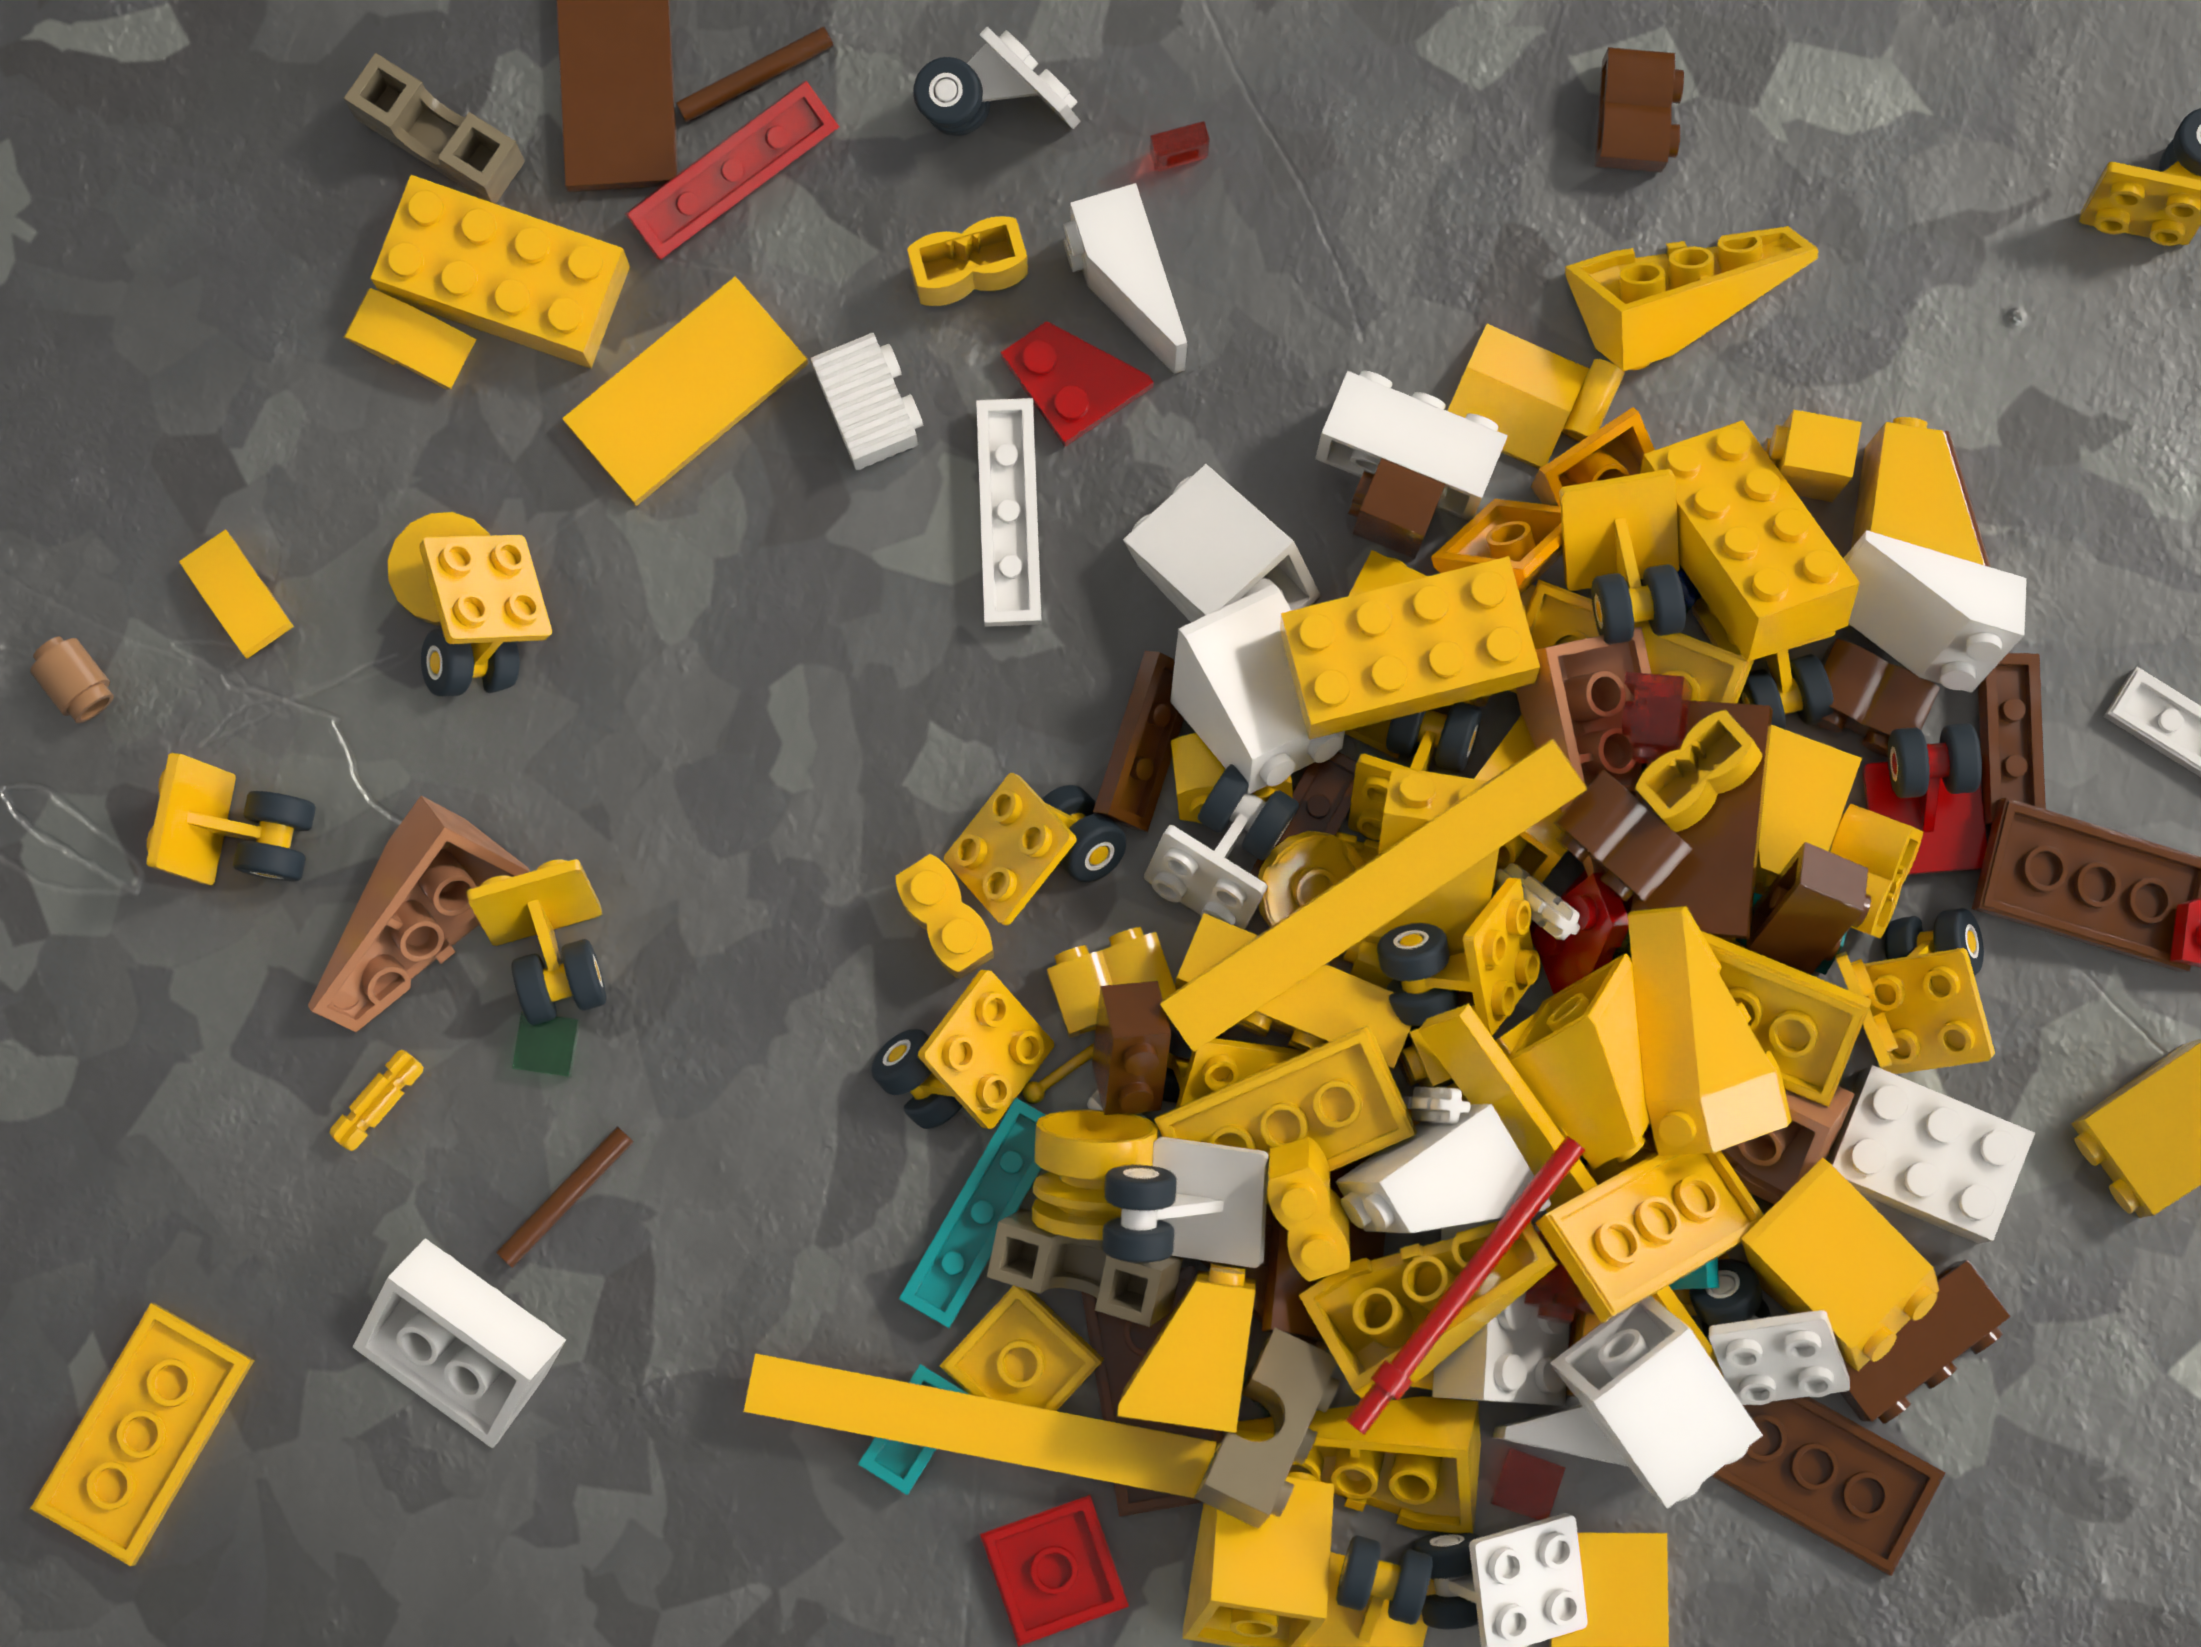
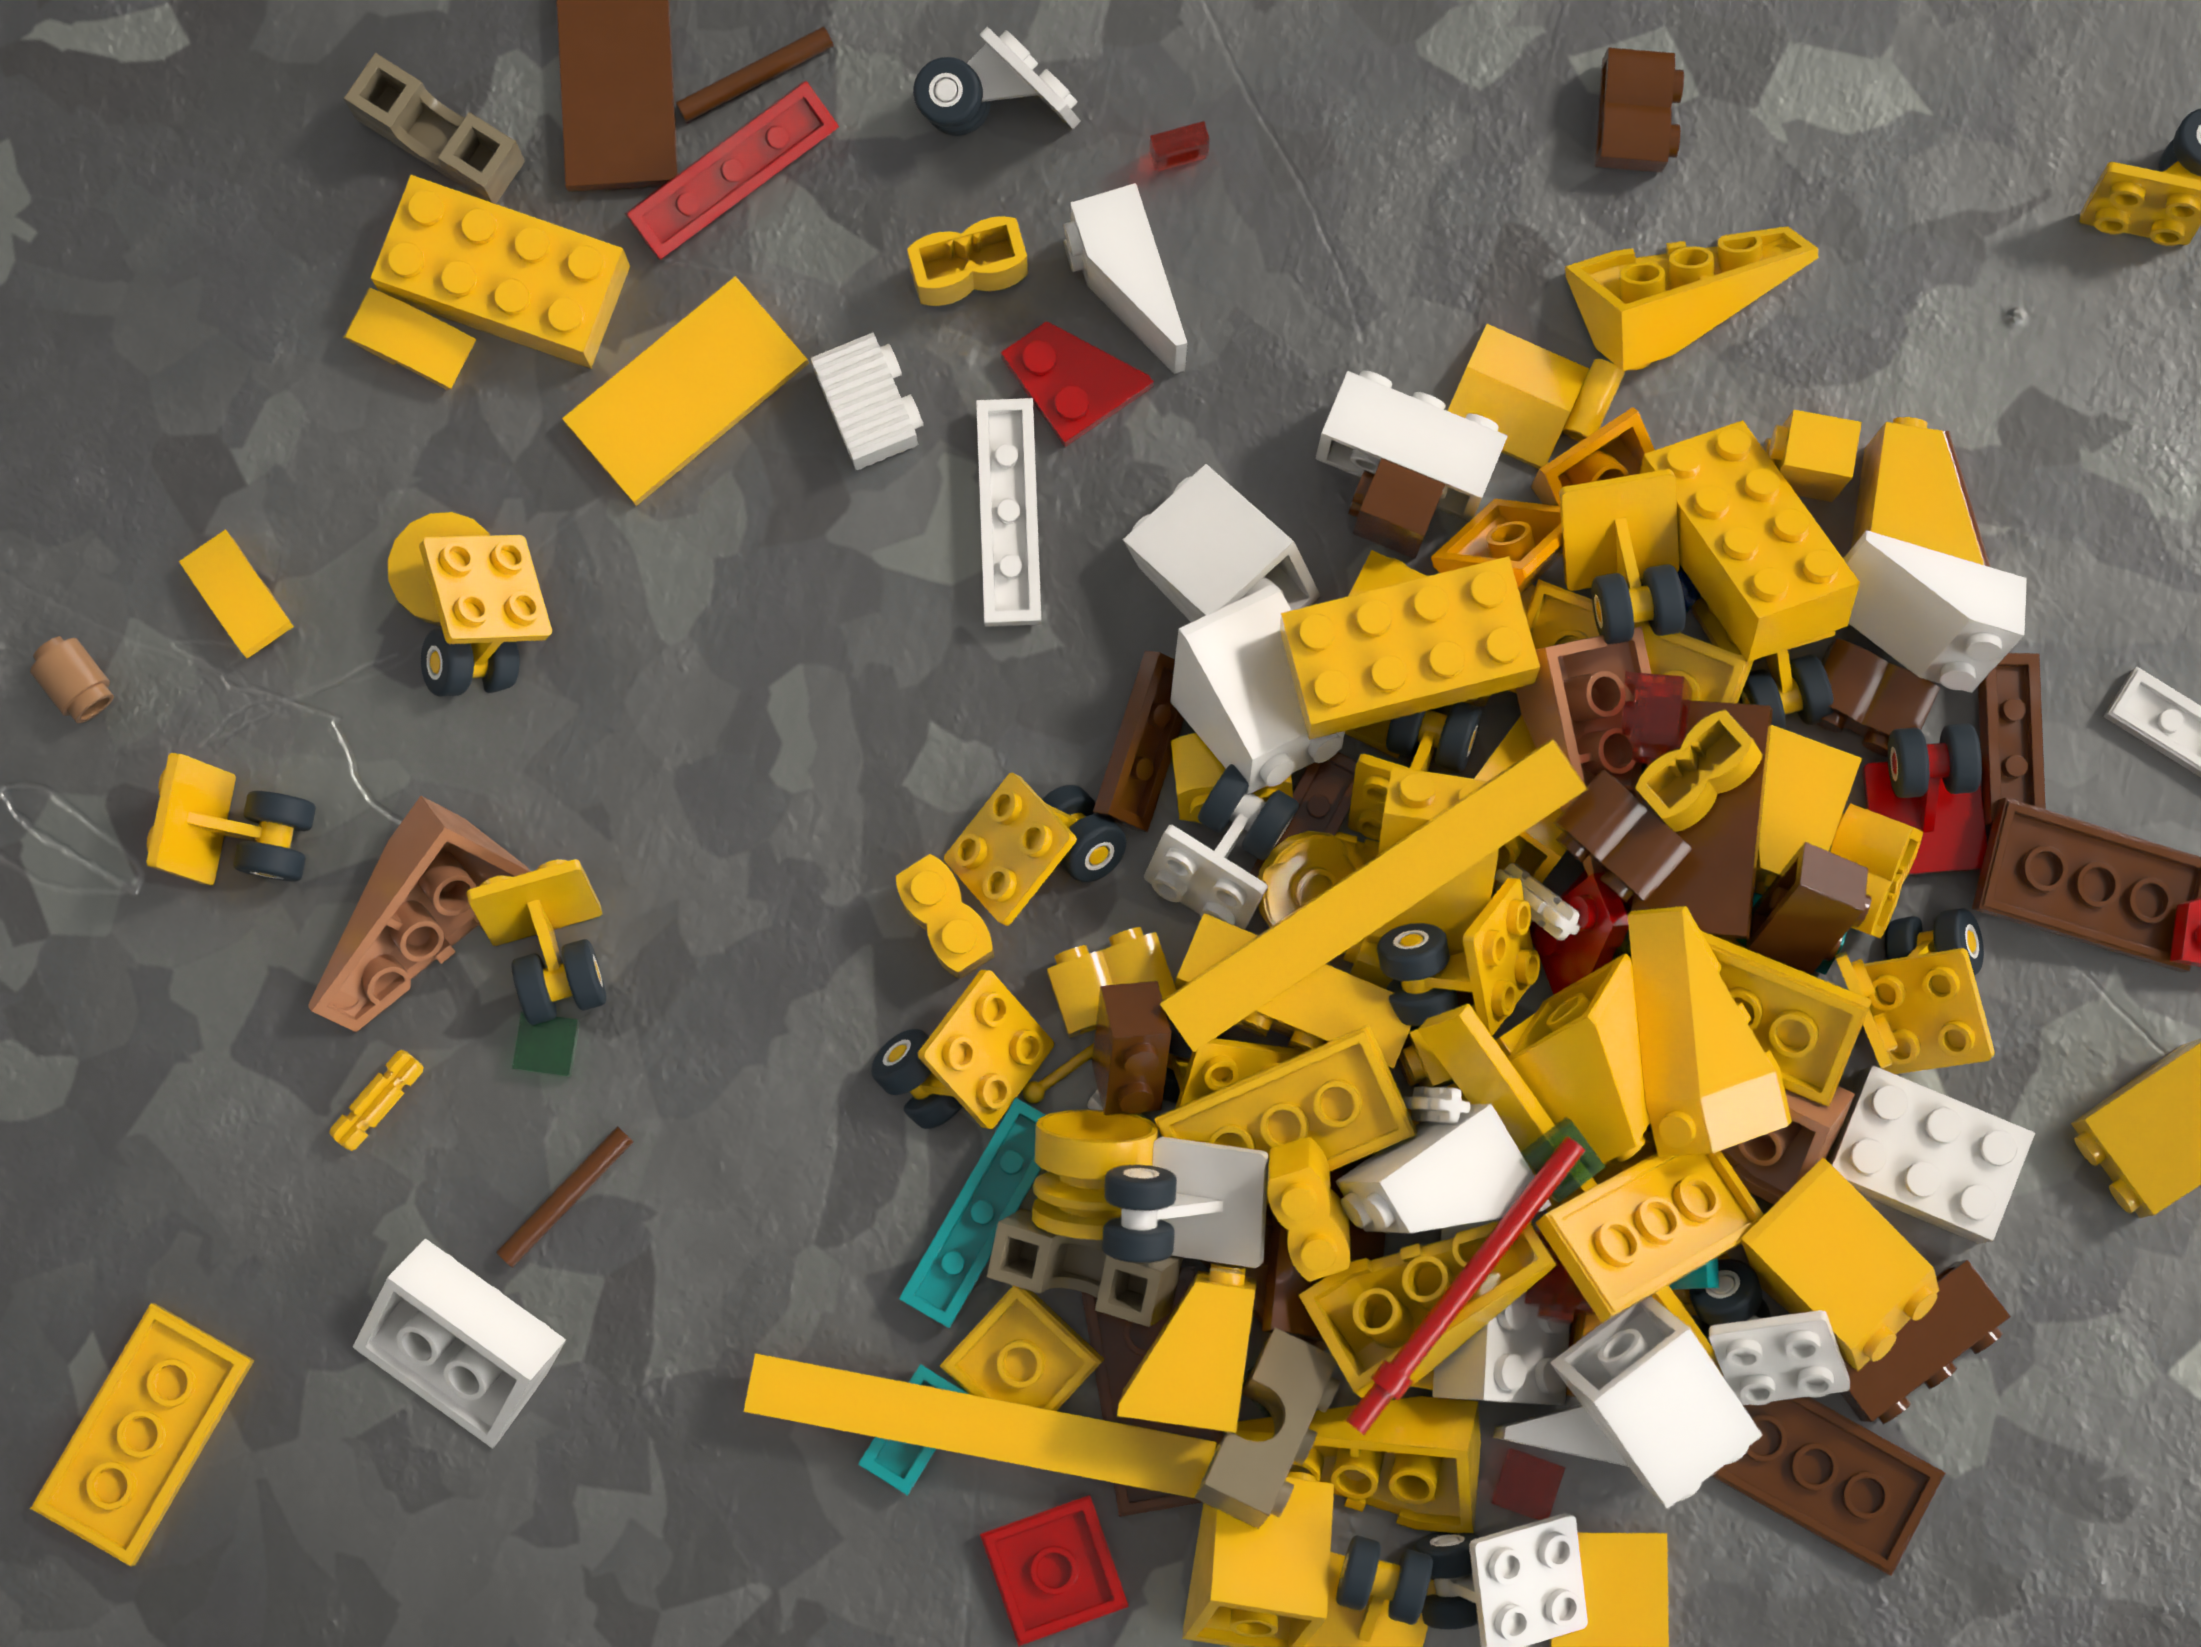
(1584, 1169): none -> clear green tile

